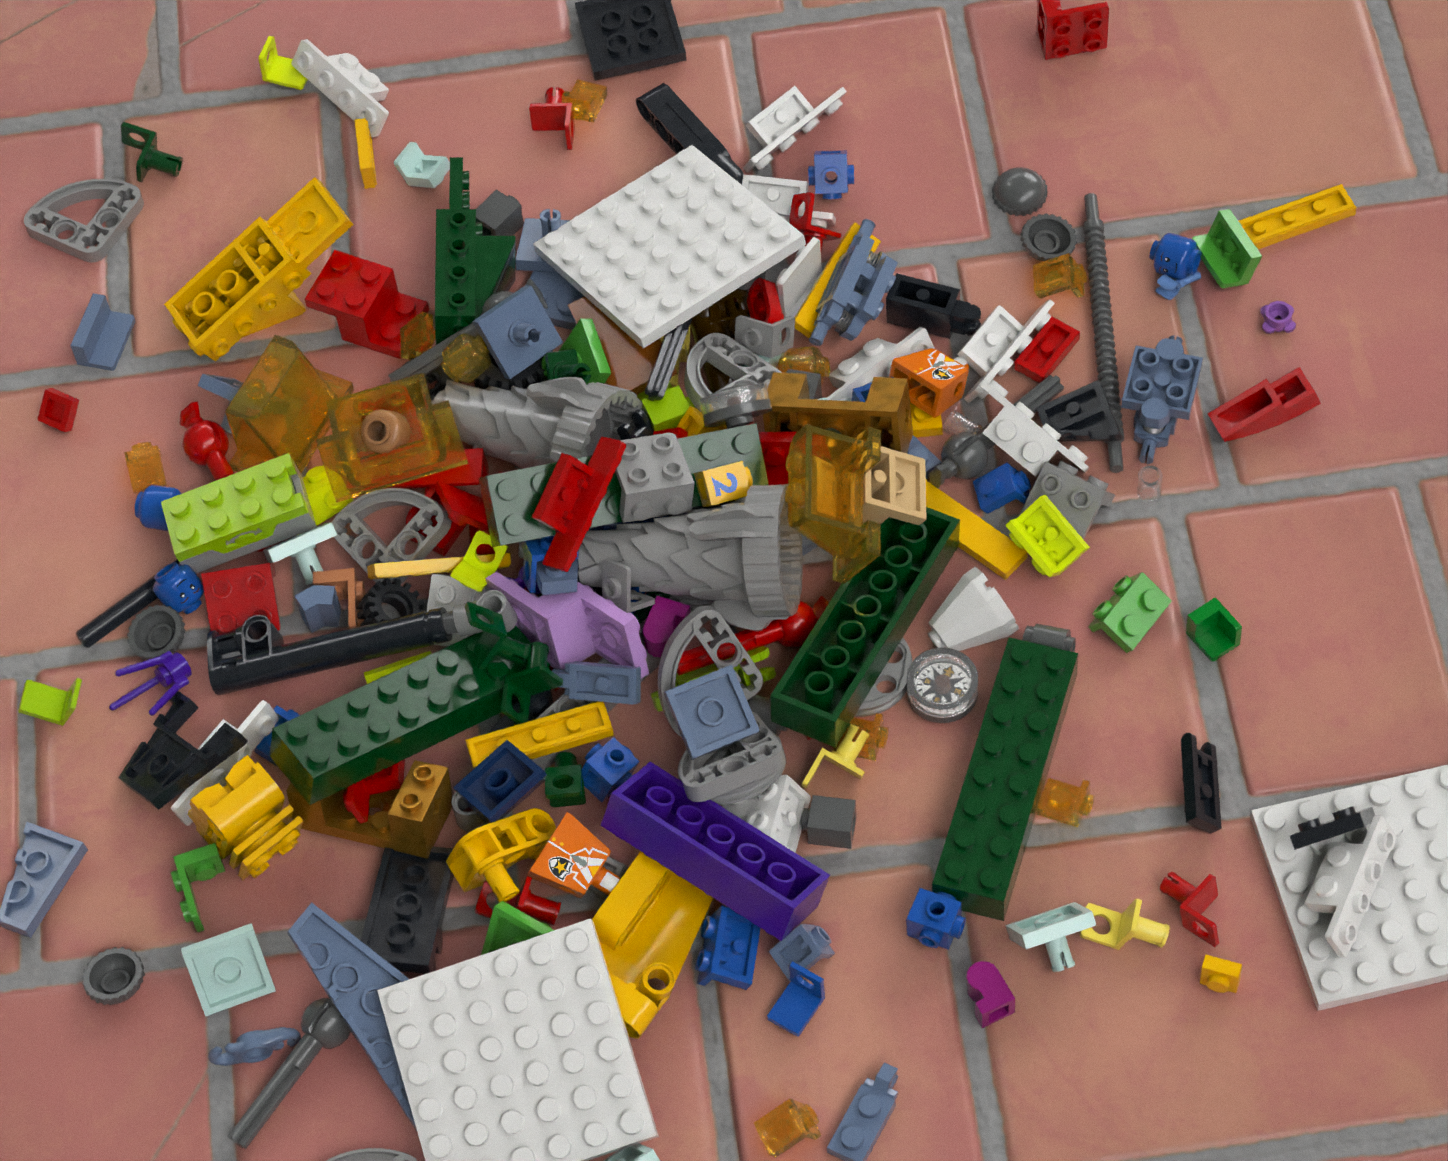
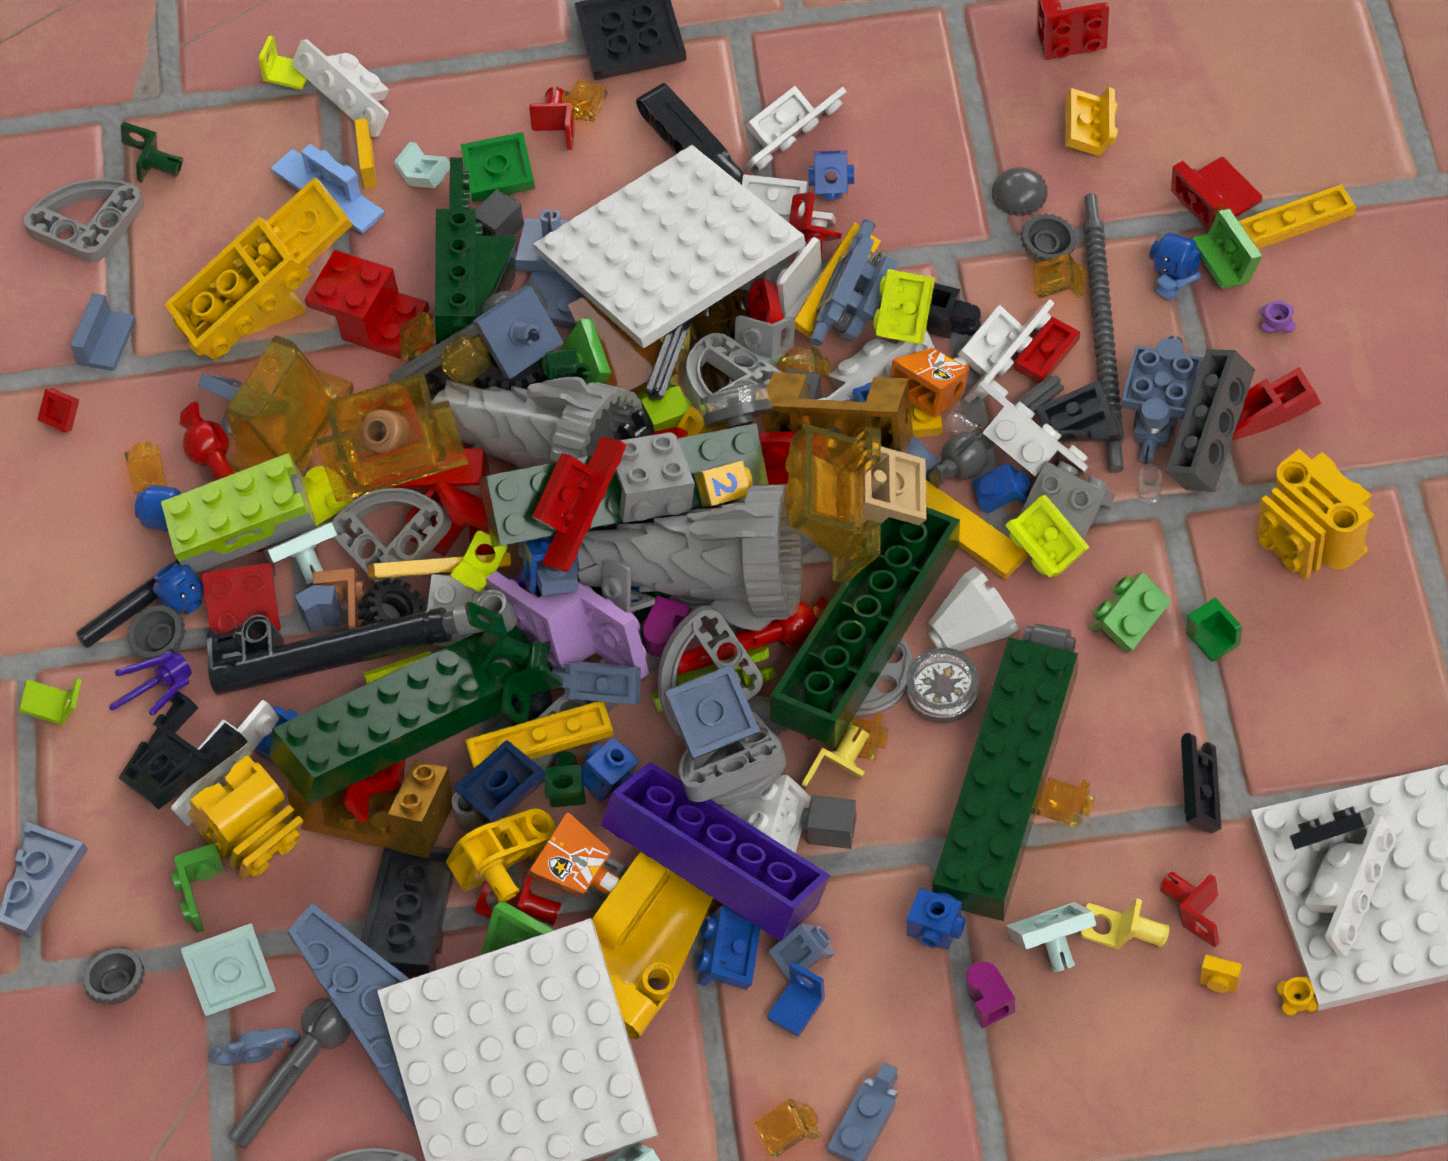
(339, 180): none -> light blue bracket
(499, 165): none -> green plate
(904, 306): none -> neon yellow bracket
(1090, 121): none -> yellow bracket
(1210, 420): none -> dark grey brick
(1213, 189): none -> red bracket
(1294, 986): none -> yellow plate
(1314, 516): none -> yellow piece

